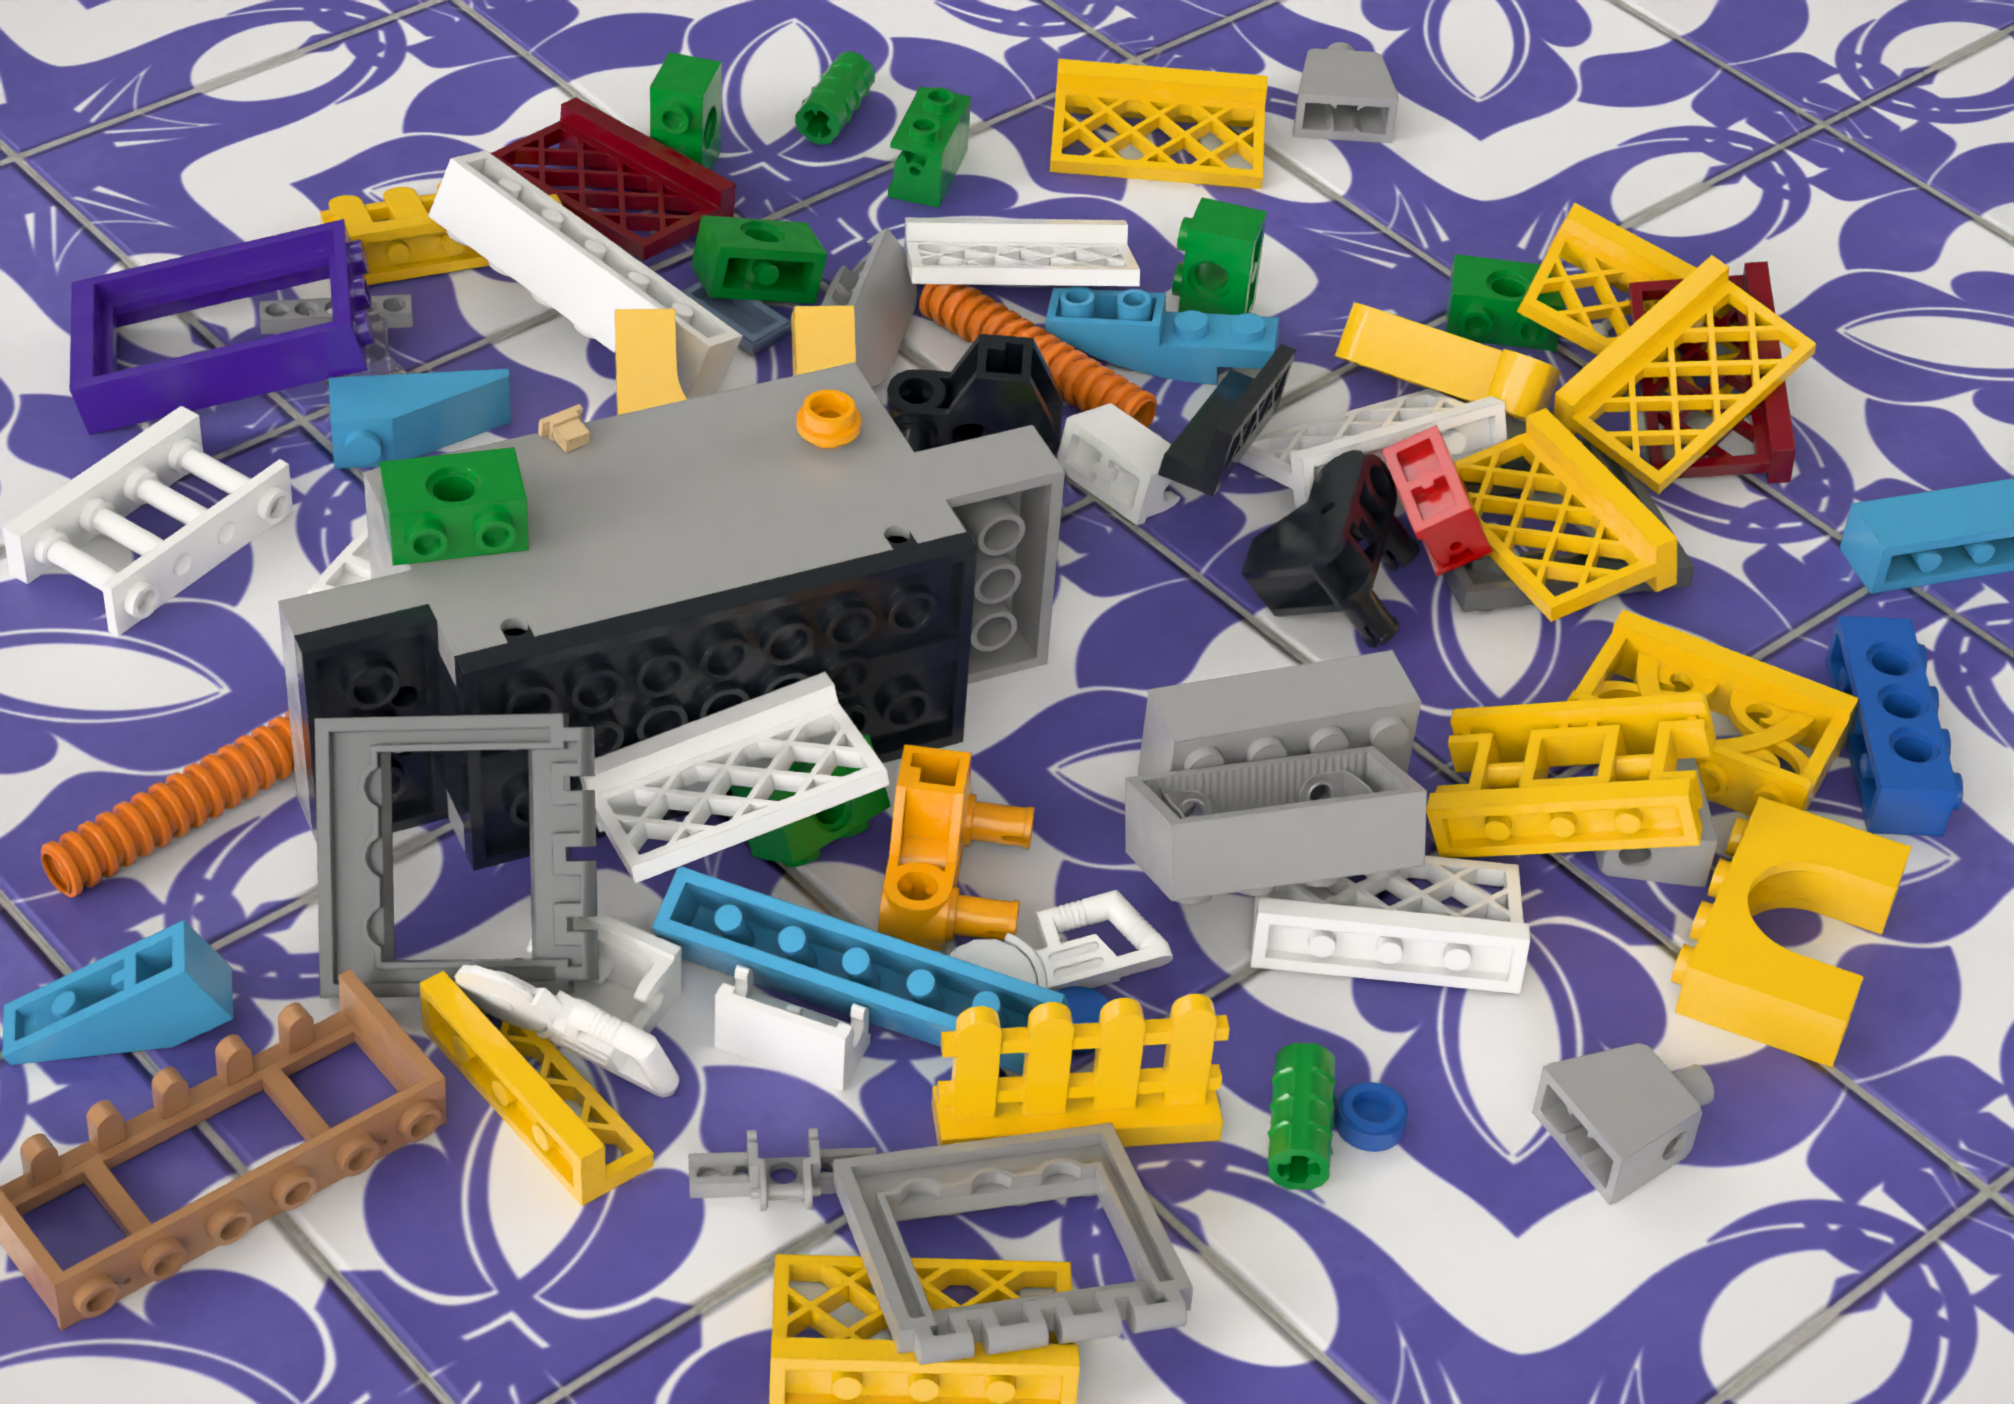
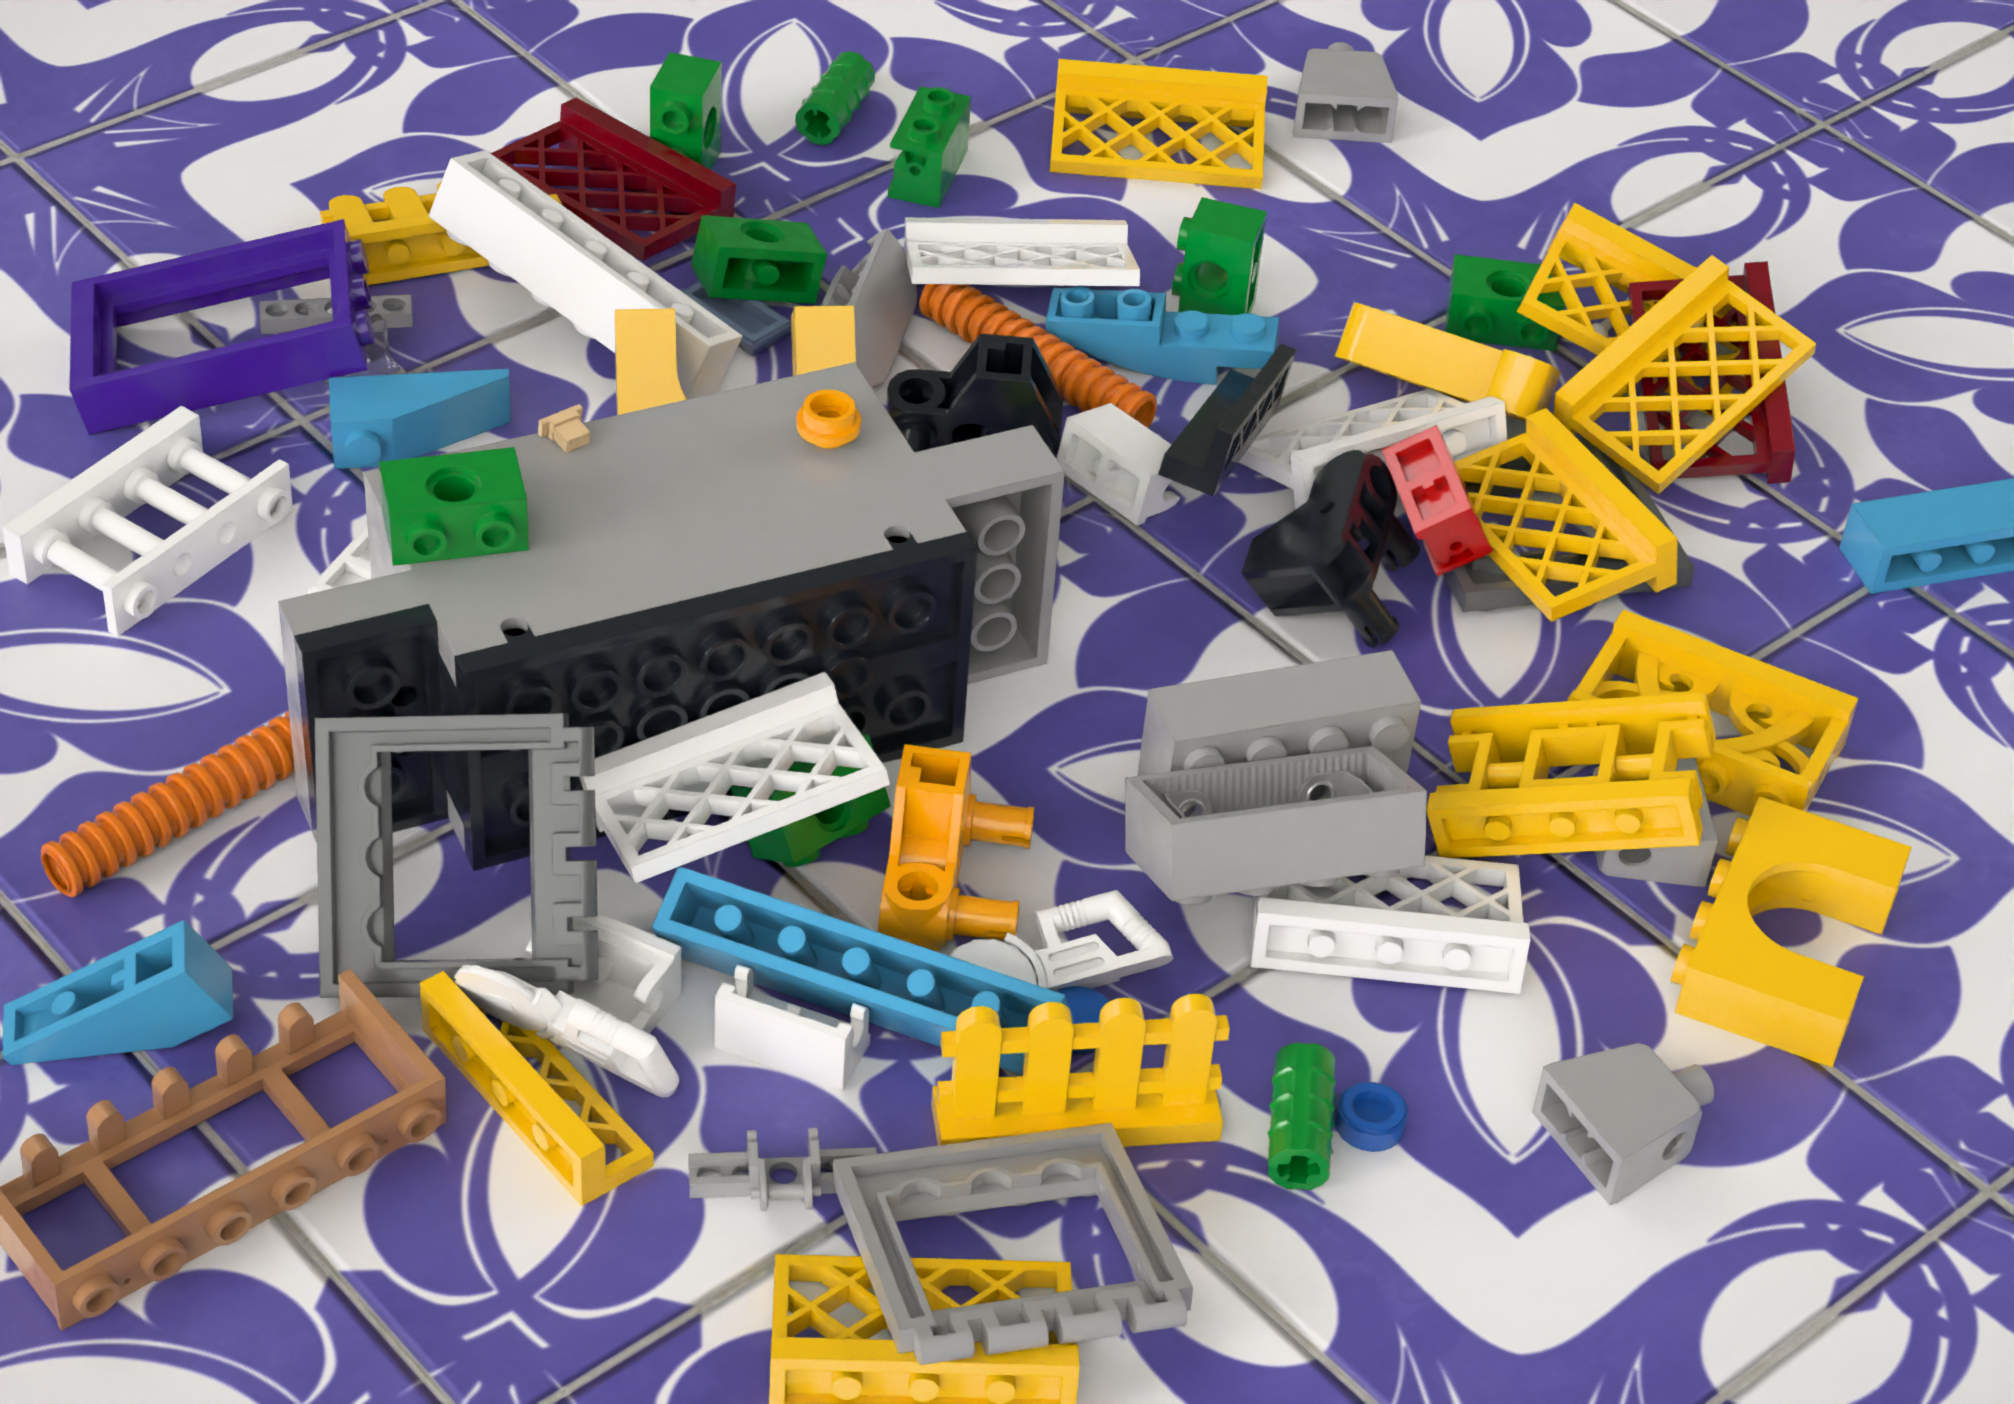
(1895, 732): blue brick -> none

